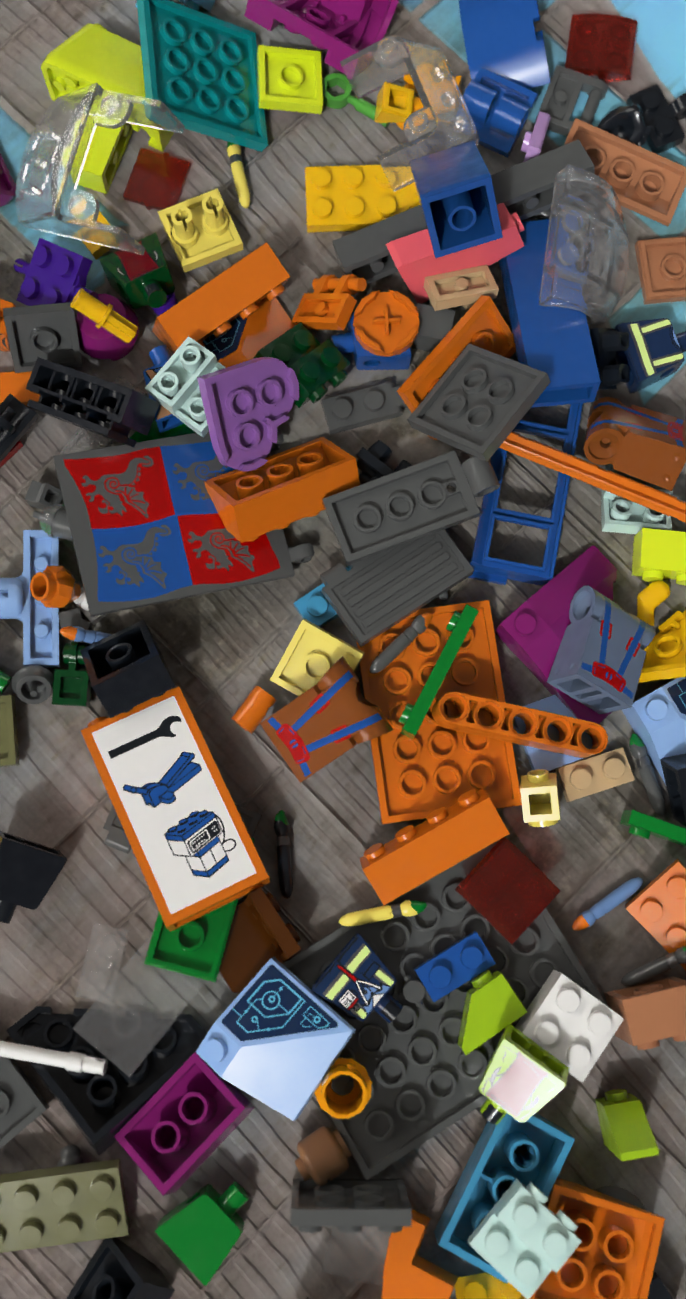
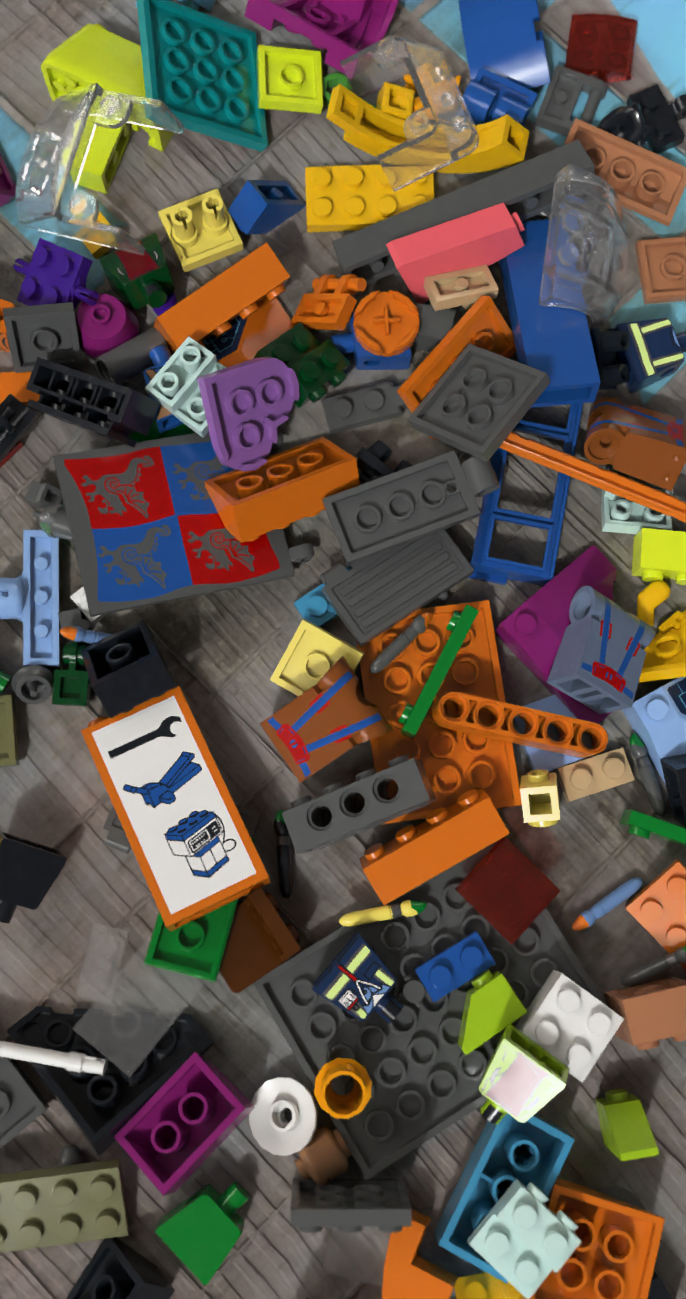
(55, 587): orange rock -> none
(104, 316): yellow axle -> none
(129, 358): none -> dark grey pin
(156, 180): clear red piece -> none
(238, 173): light yellow piece -> none
(253, 709): orange piece -> none
(264, 205): none -> blue slope
(269, 1120): none -> white dish
(276, 1040): light blue slope -> none
(306, 818): none -> dark grey brick
(374, 132): none -> yellow arch
(456, 198): blue slope -> none
(534, 140): lavender plate -> none

